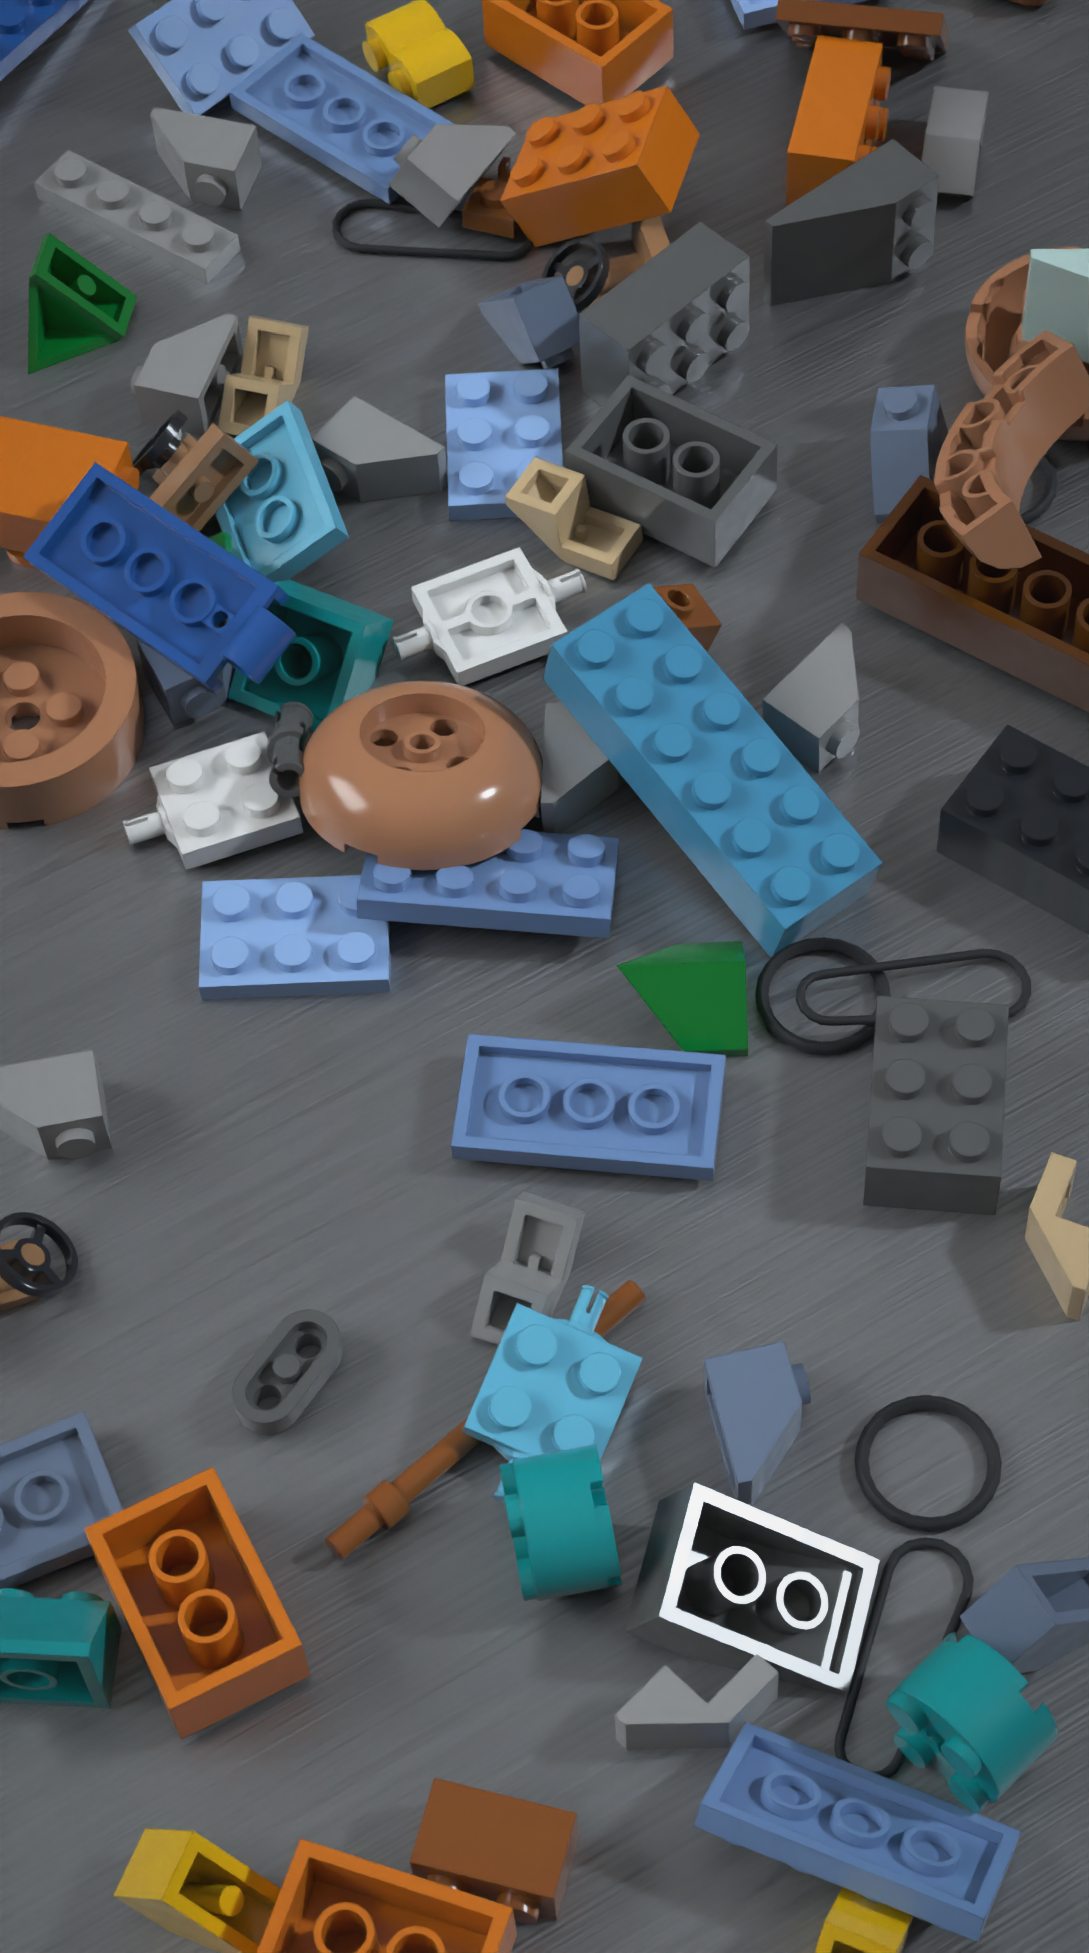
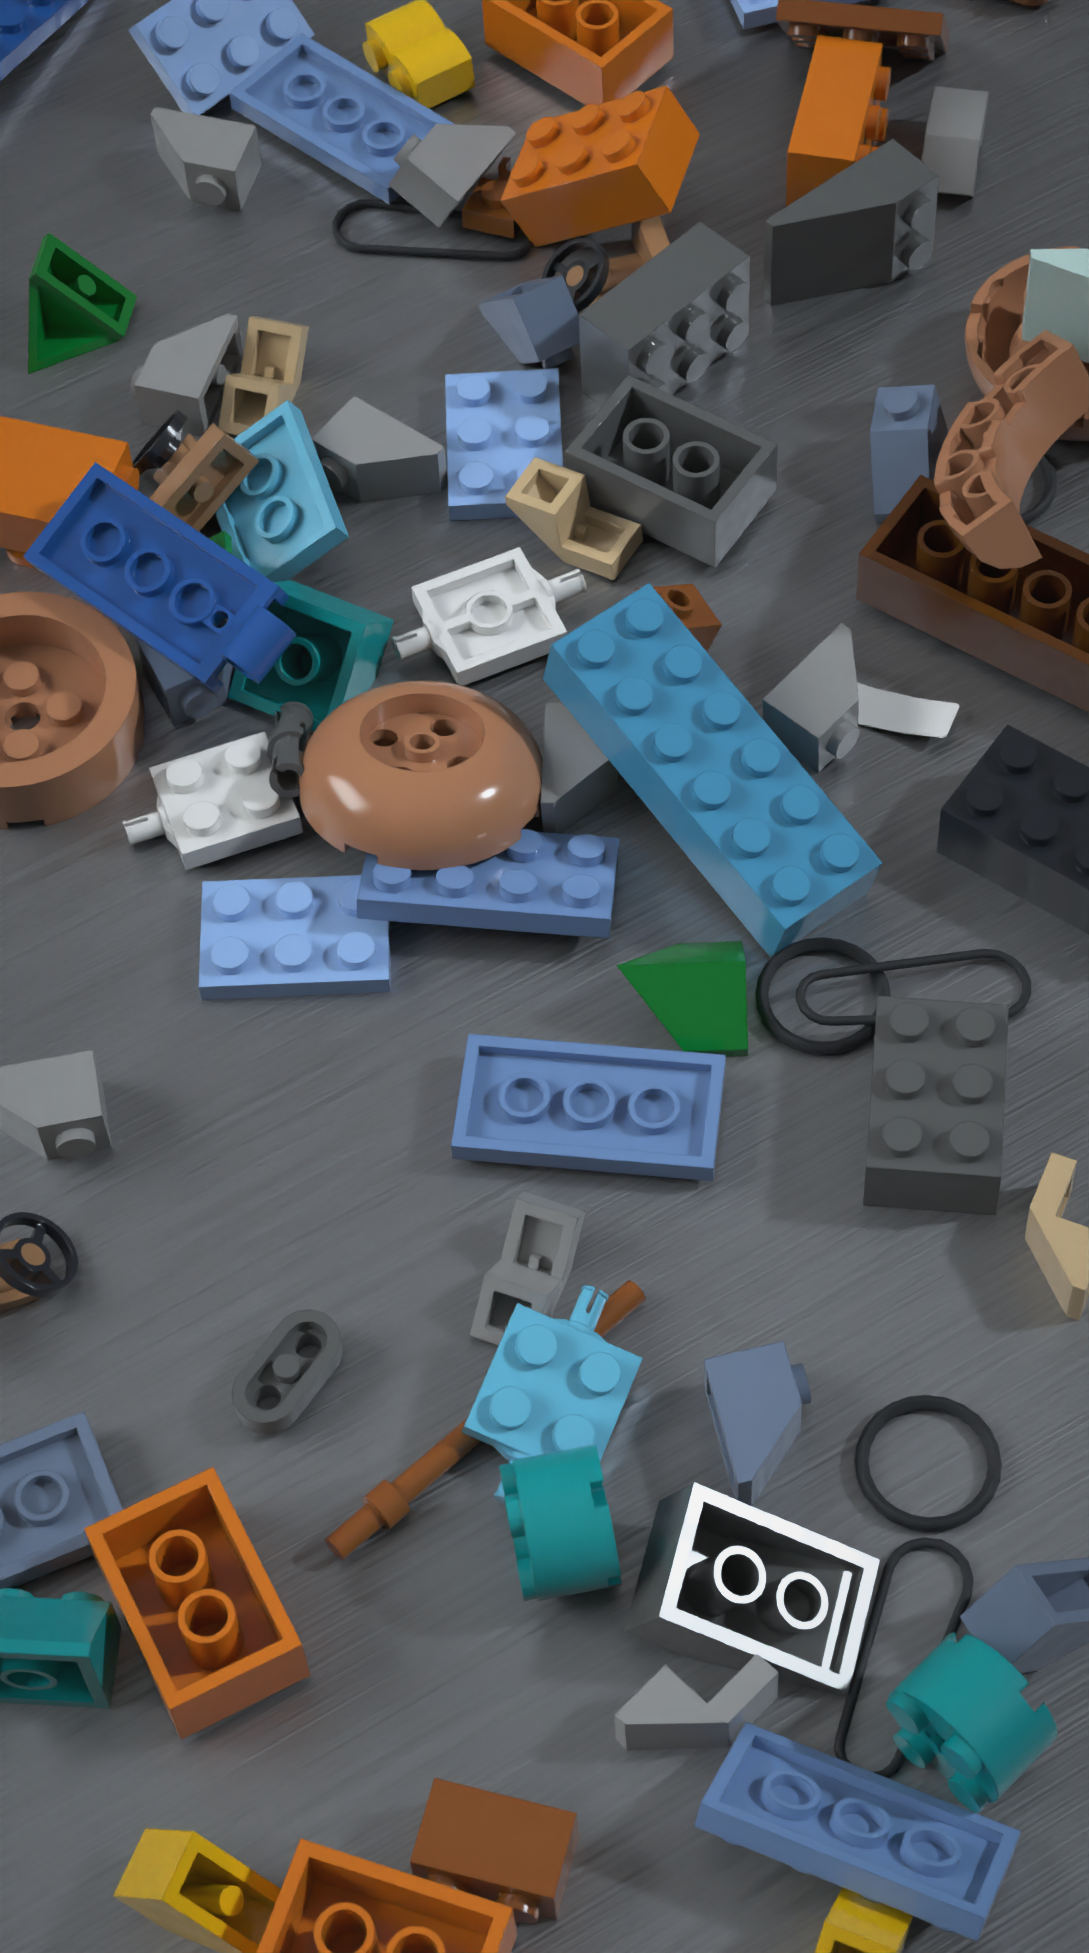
(137, 216): light grey plate -> none
(904, 713): none -> white sticker

